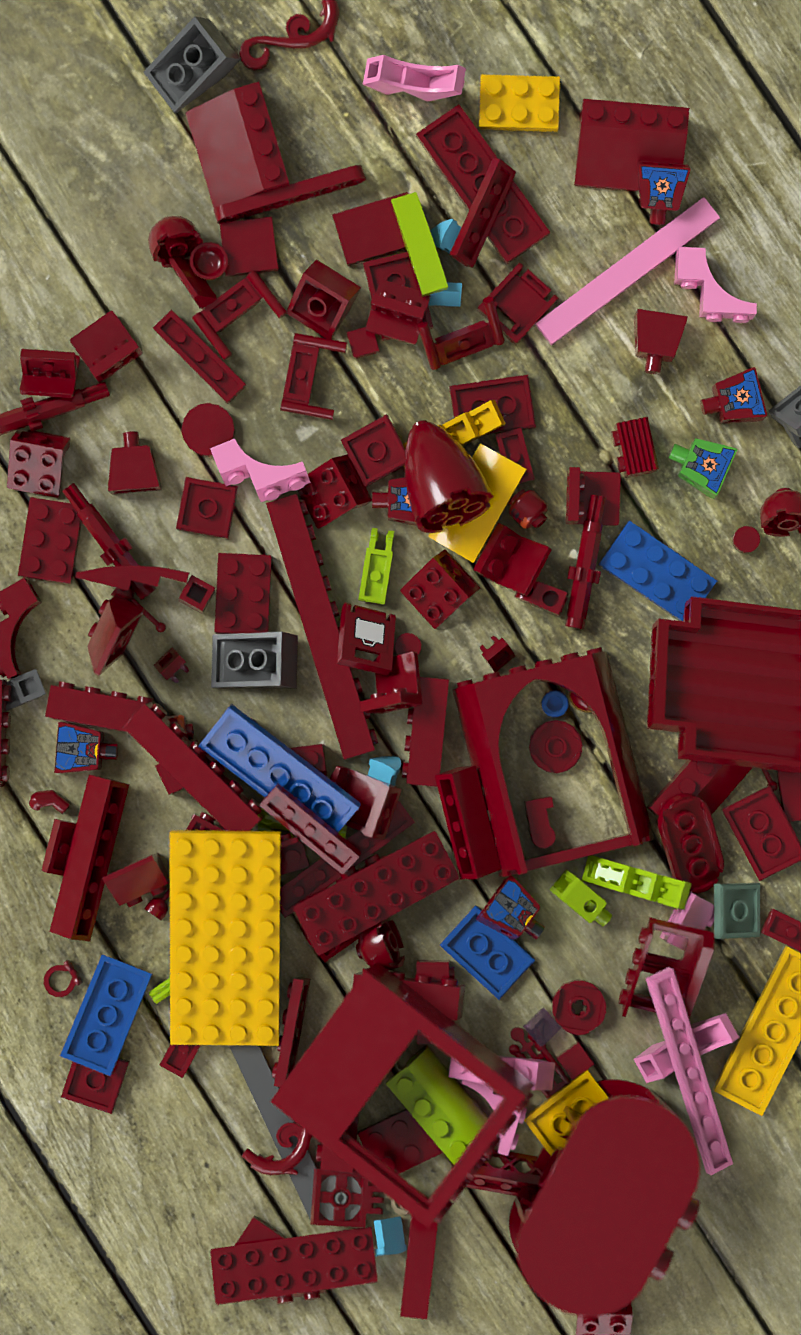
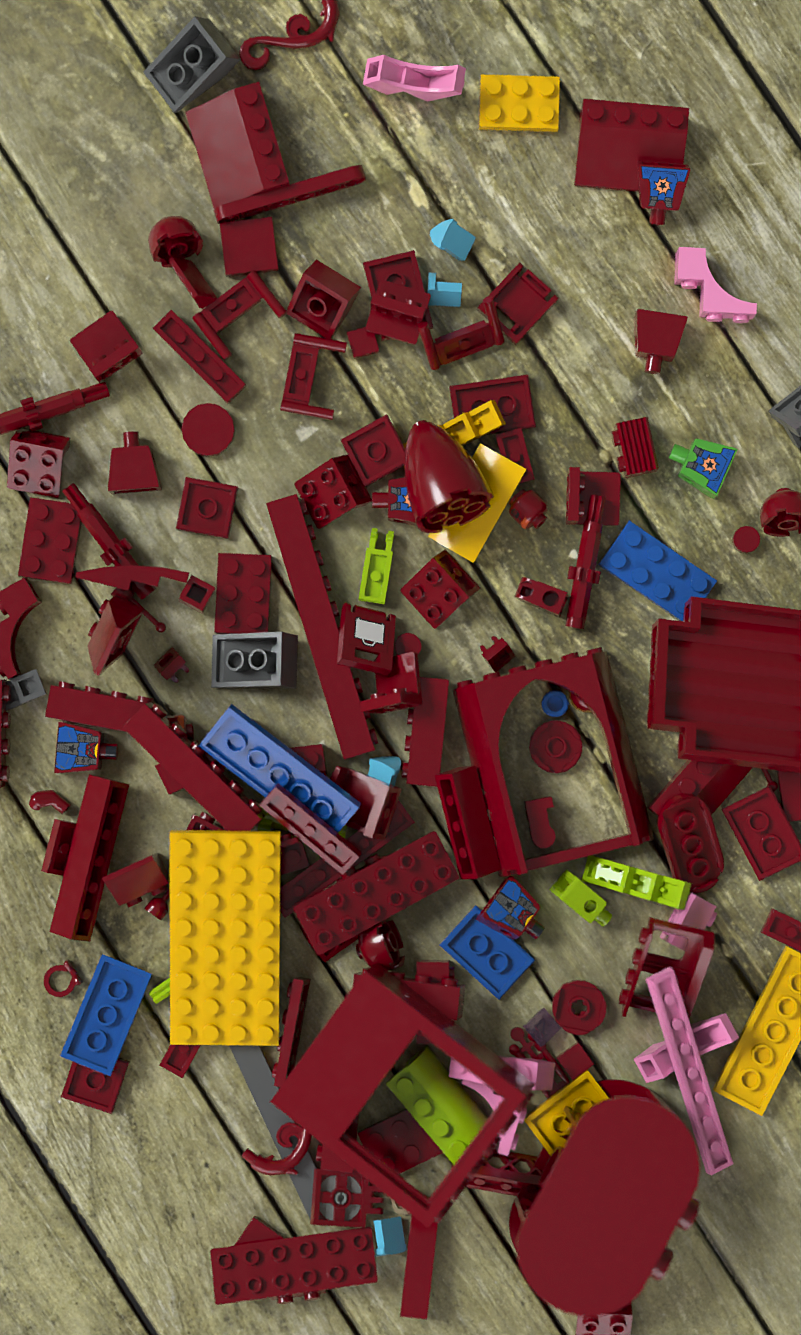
(49, 373): dark red bracket -> none
(208, 261): dark red piece -> none
(267, 479): bright pink arch -> none
(369, 231): dark red tile -> none
(419, 244): lime slope -> none
(463, 161): dark red plate -> none
(483, 212): dark red plate -> none
(512, 560): dark red bracket -> none
(627, 271): bright pink tile -> none
(736, 399): torso -> none
(736, 910): sand green tile -> none

